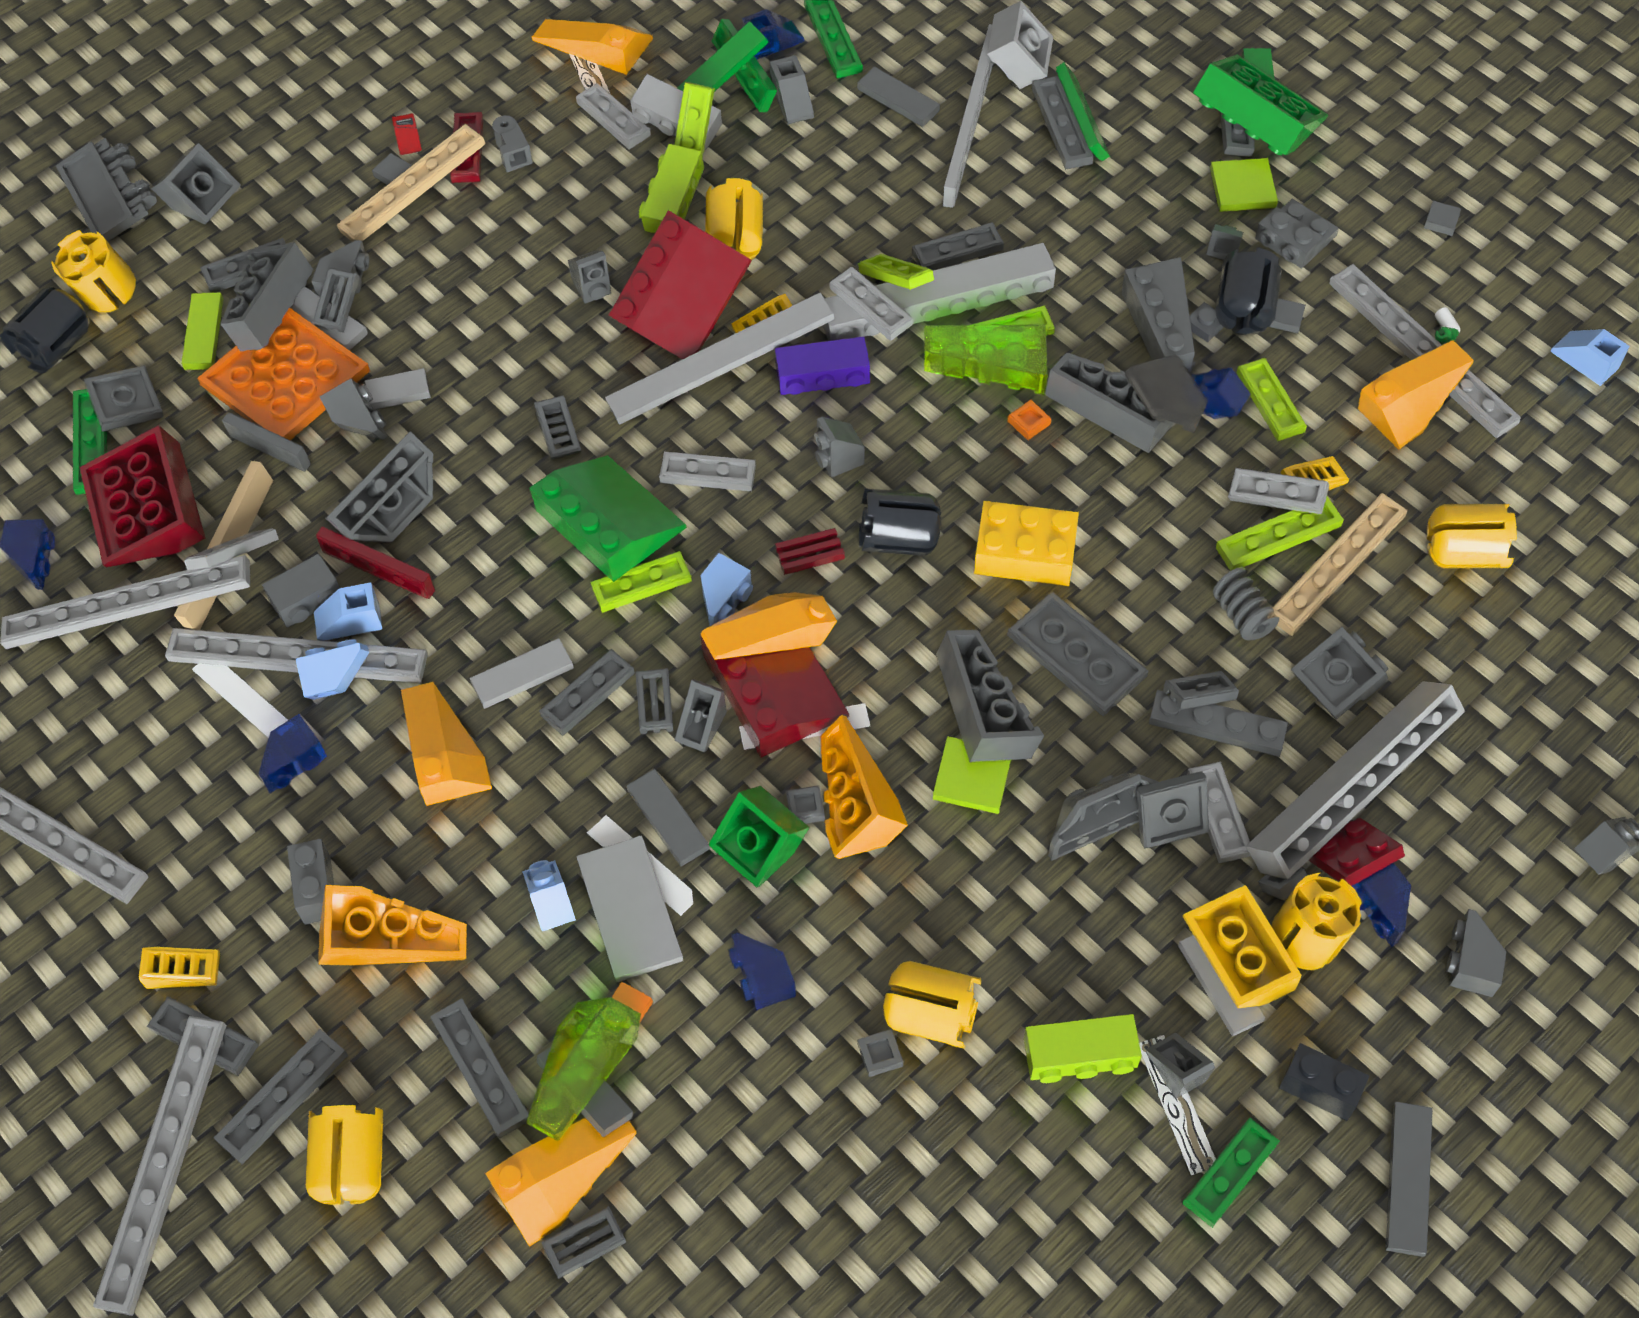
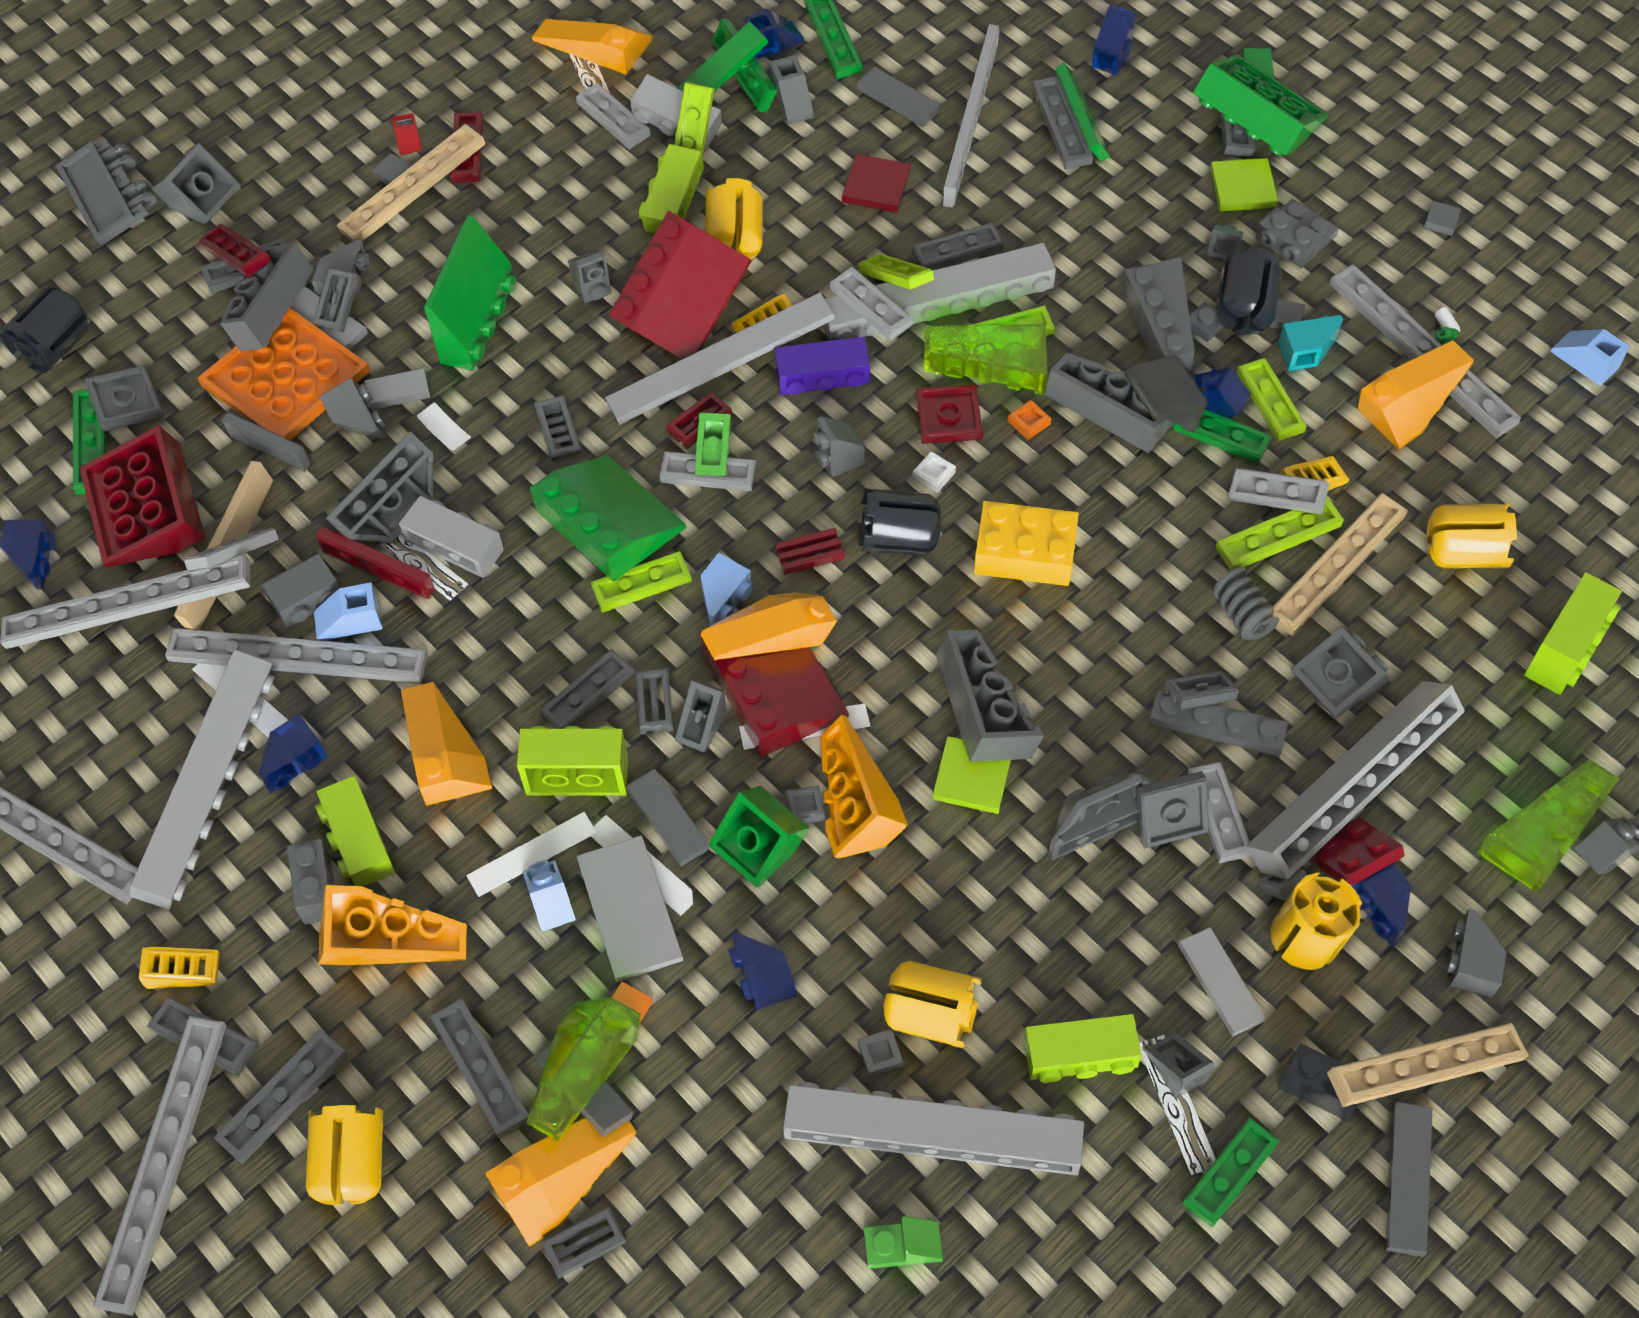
(84, 274): yellow cylinder -> none
(201, 780): none -> light grey brick
(202, 331): lime tile -> none
(235, 250): none -> dark red tile
(330, 671): light blue slope -> none
(353, 833): none -> lime brick
(442, 577): none -> sticker
(443, 427): none -> white sticker
(452, 536): none -> light grey brick
(468, 297): none -> green slope
(512, 143): dark grey leg -> none
(521, 673): light grey tile -> none
(536, 850): none -> white sticker
(573, 761): none -> lime brick
(689, 434): none -> dark red tile
(713, 444): none -> bright green slope
(876, 183): none -> dark red tile
(903, 1244): none -> bright green slope
(934, 472): none -> white tile
(934, 1129): none -> light grey brick
(949, 414): none -> dark red tile
(1020, 45): light grey brick -> none
(1077, 653): dark grey tile -> none
(1114, 40): none -> clear blue slope
(1229, 436): none -> green tile
(1243, 949): yellow slope -> none
(1308, 341): none -> teal slope
(1426, 1064): none -> tan tile
(1544, 830): none -> clear neon green wedge
(1575, 634): none -> lime brick

